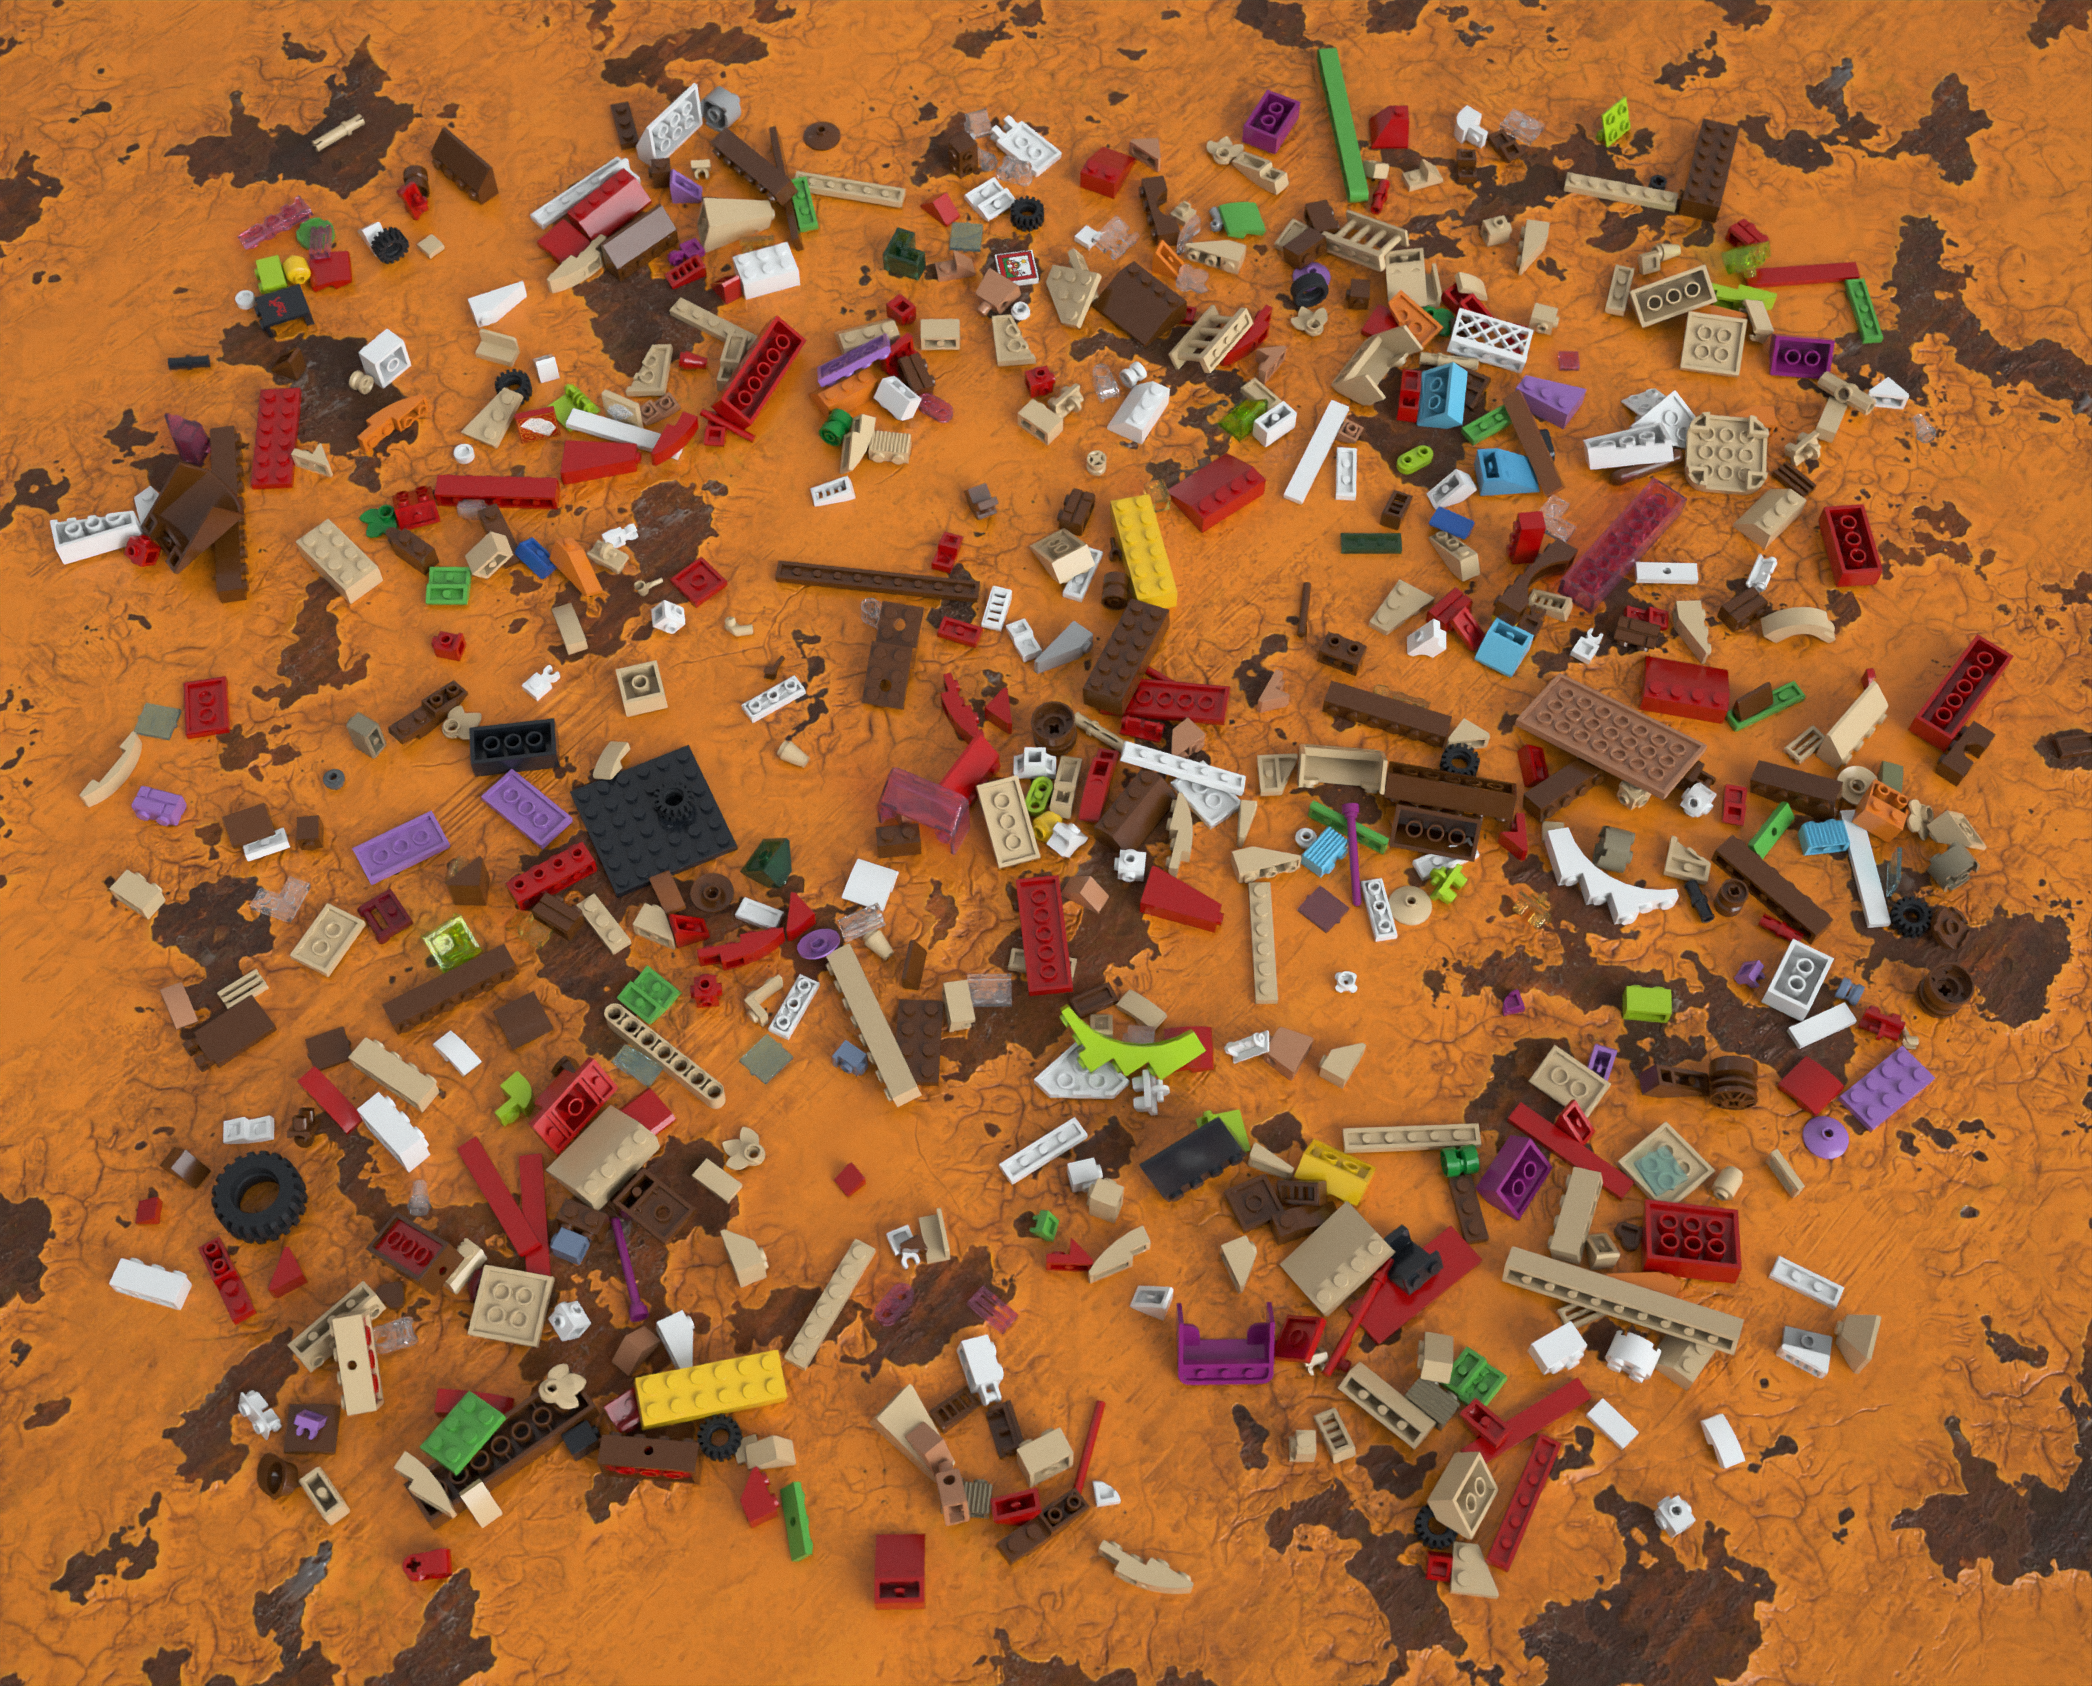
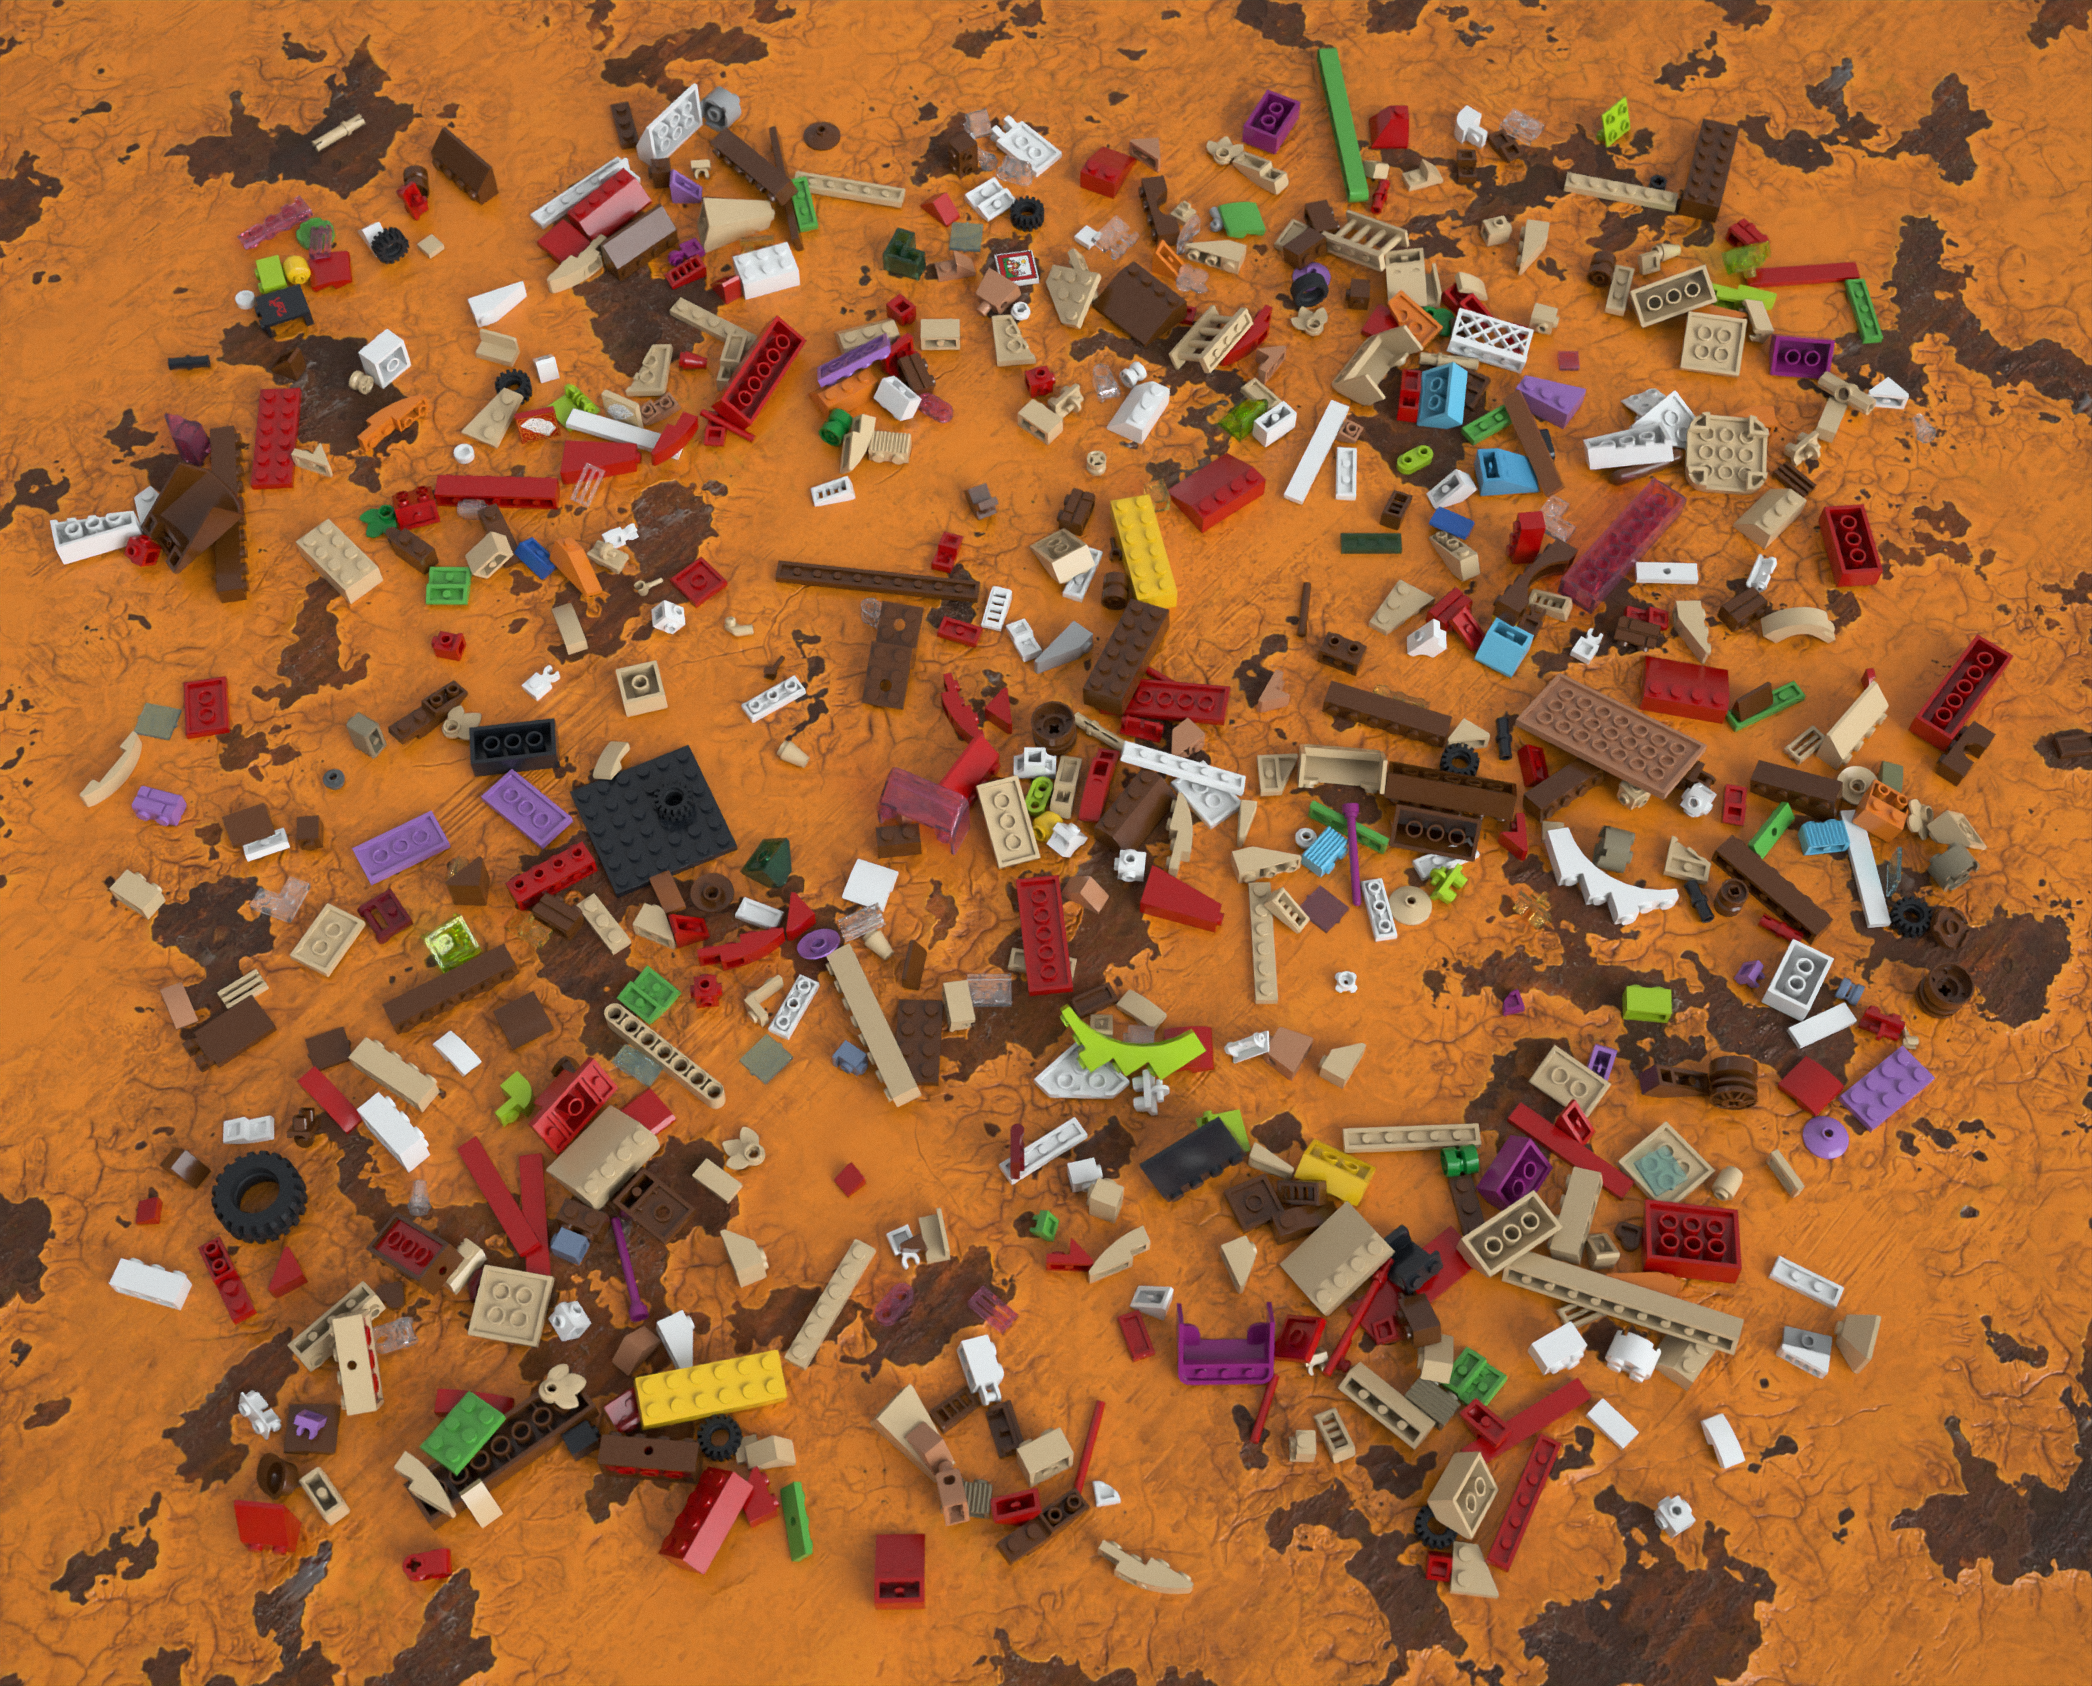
(266, 1527): none -> red slope
(594, 469): none -> clear tile
(705, 1520): none -> red brick
(1016, 1151): none -> dark red plate
(1136, 1335): none -> red tile
(1264, 1409): none -> red bar
(1275, 904): none -> tan slope
(1387, 1330): none -> red slope
(1418, 1319): none -> reddish brown brick
(1503, 738): none -> black pin
(1508, 1235): none -> tan slope
(1601, 269): none -> reddish brown wheel

